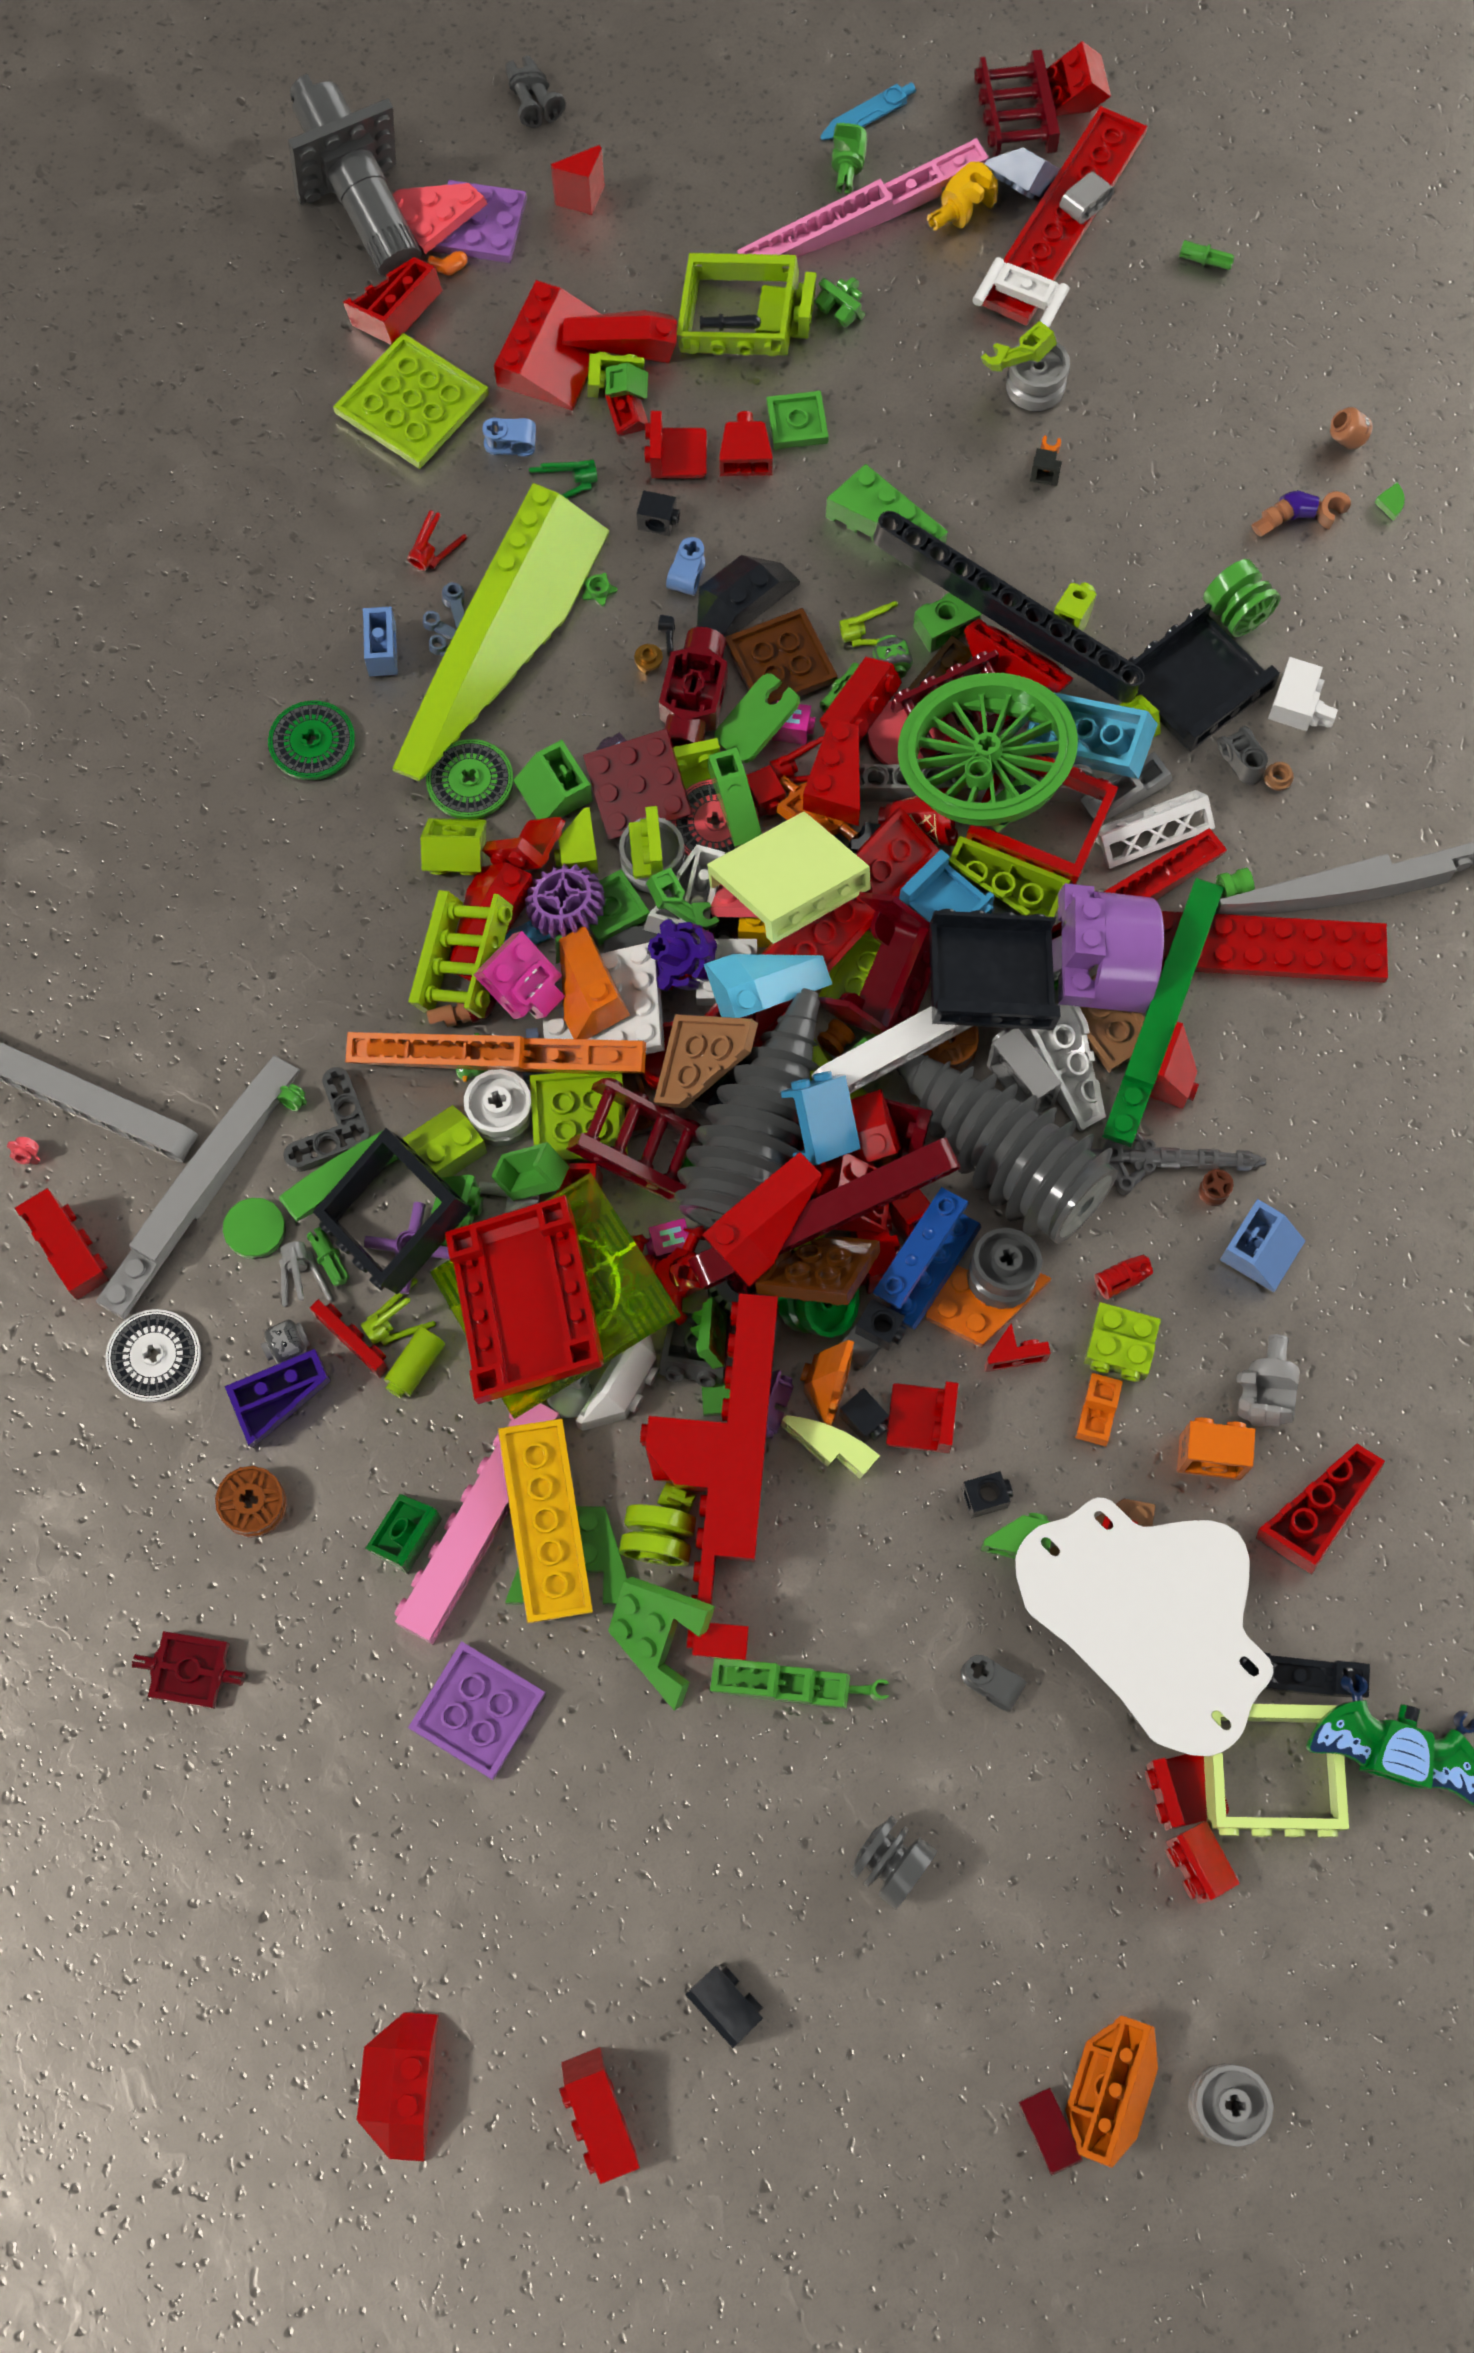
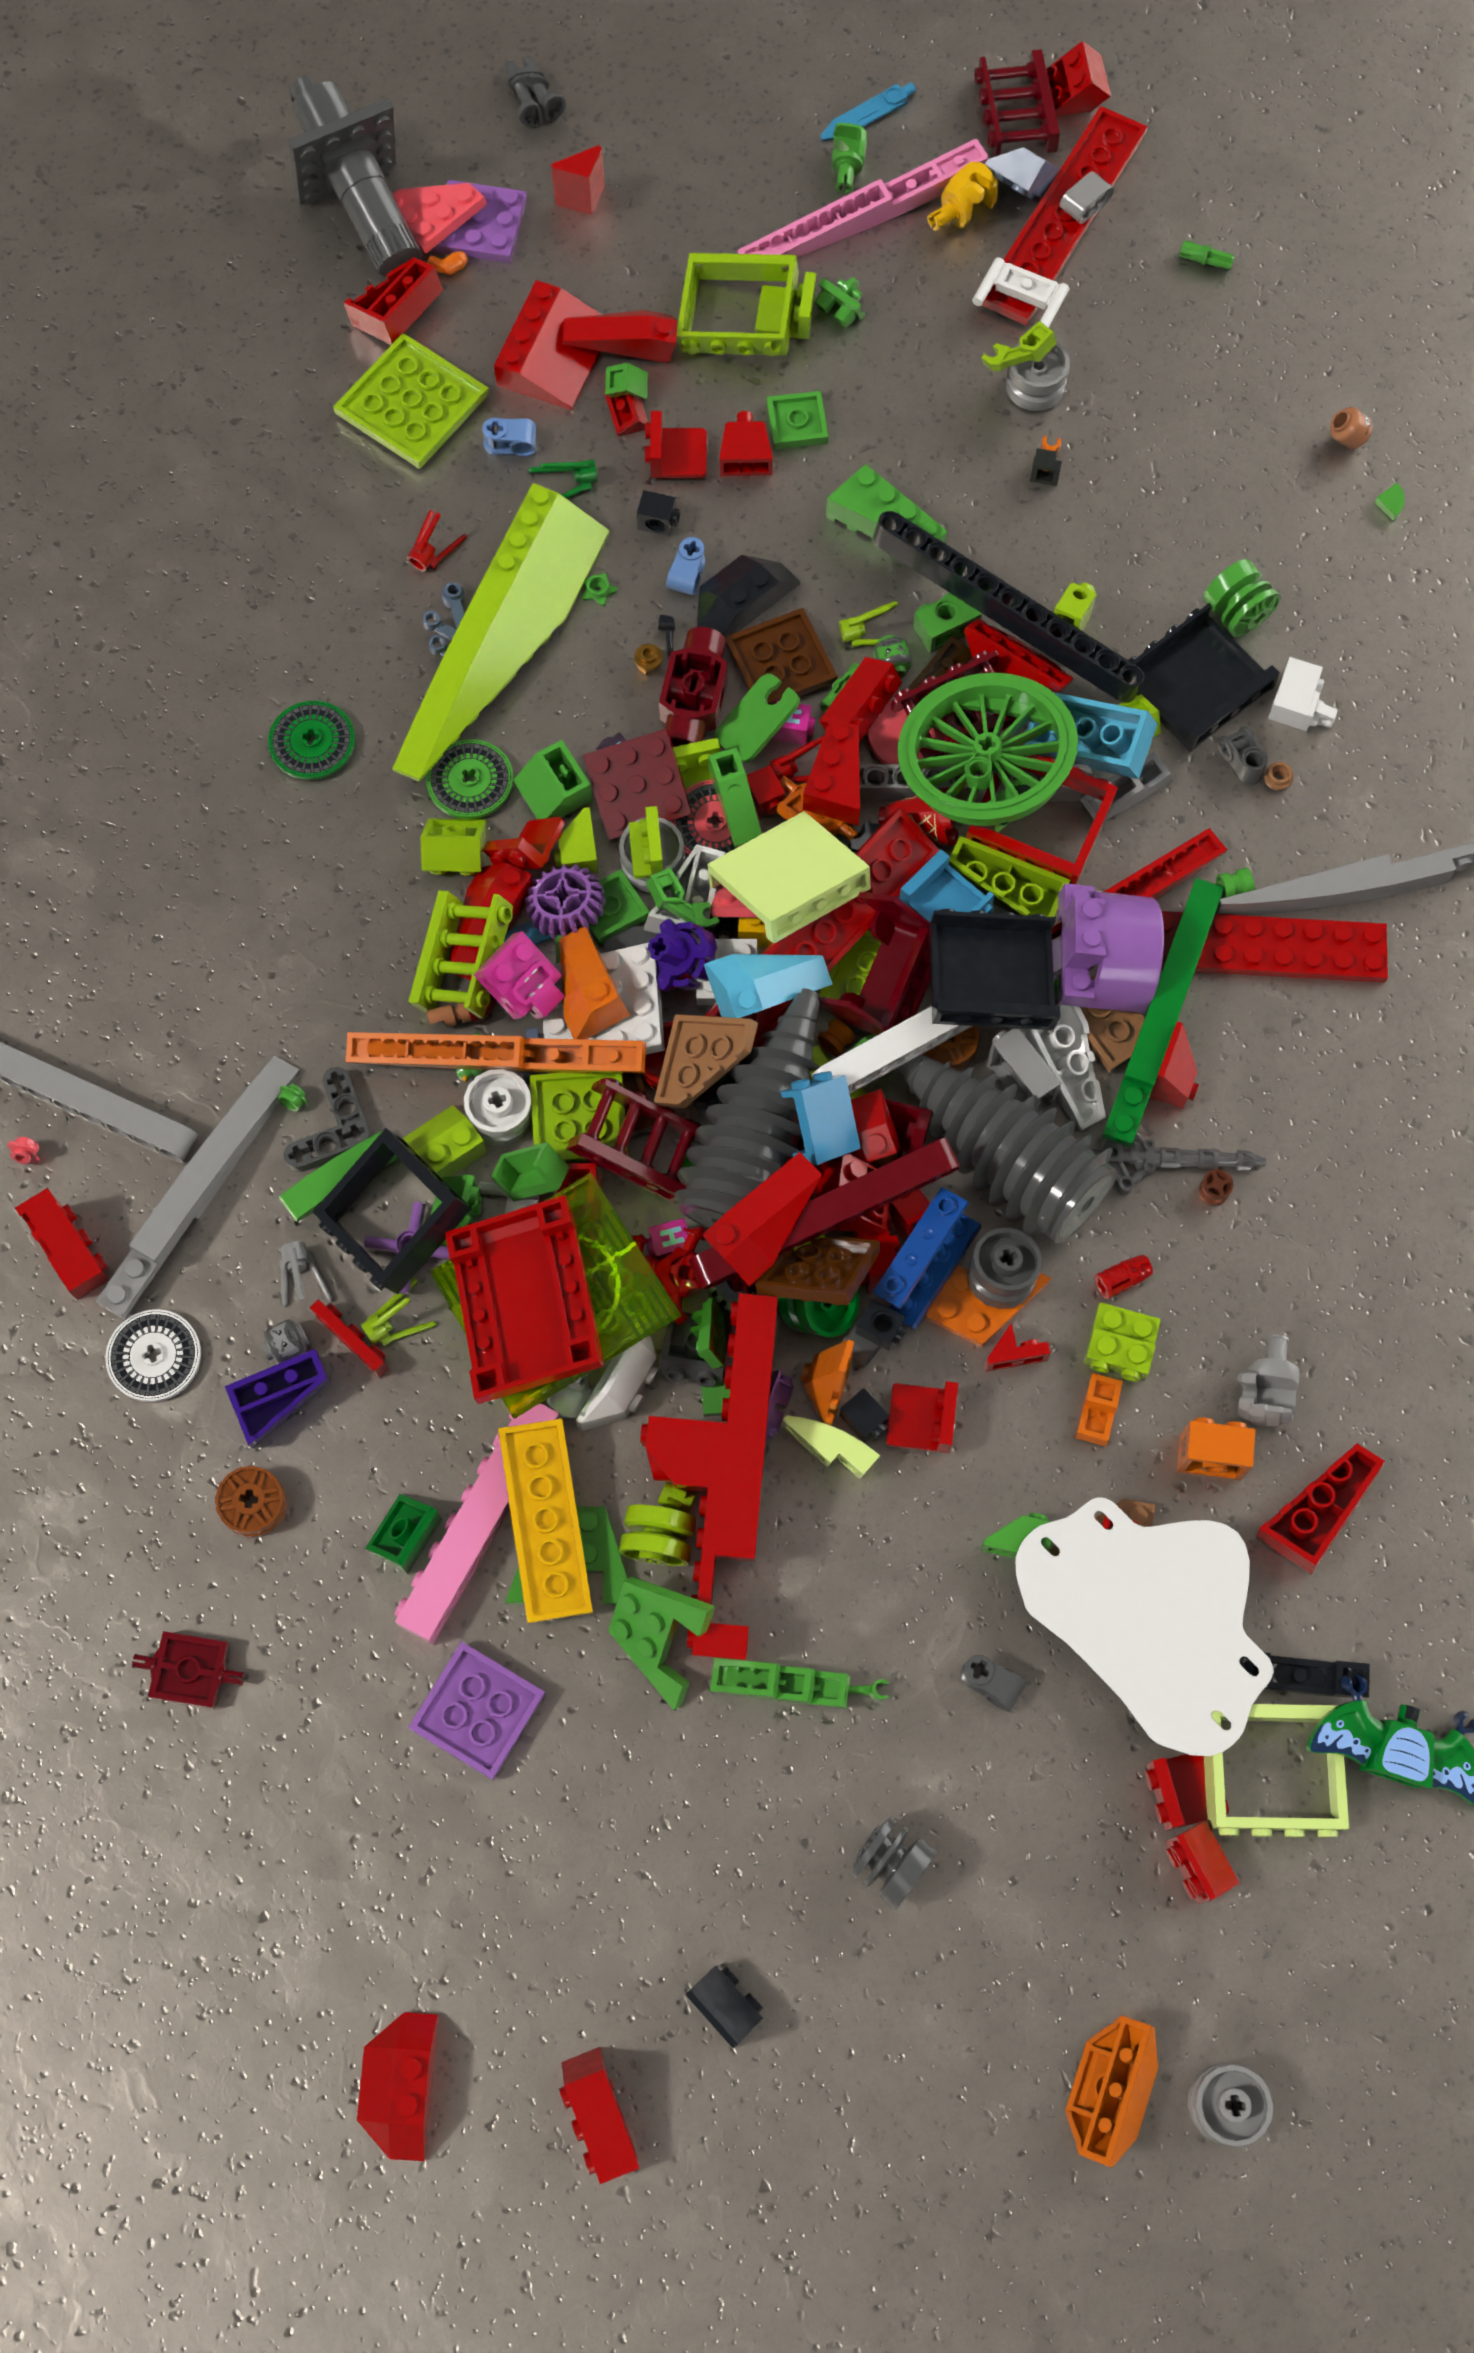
(254, 1228): bright green tile -> none
(328, 1257): bright green axle -> none
(380, 641): medium blue brick -> none
(413, 1363): lime brick -> none
(597, 369): lime bracket -> none
(731, 322): black piece -> none
(977, 1504): black brick -> none
(1050, 2131): dark red slope -> none
(1153, 817): white fence -> none
(1264, 1246): medium blue slope -> none
(1302, 505): nougat piece -> none

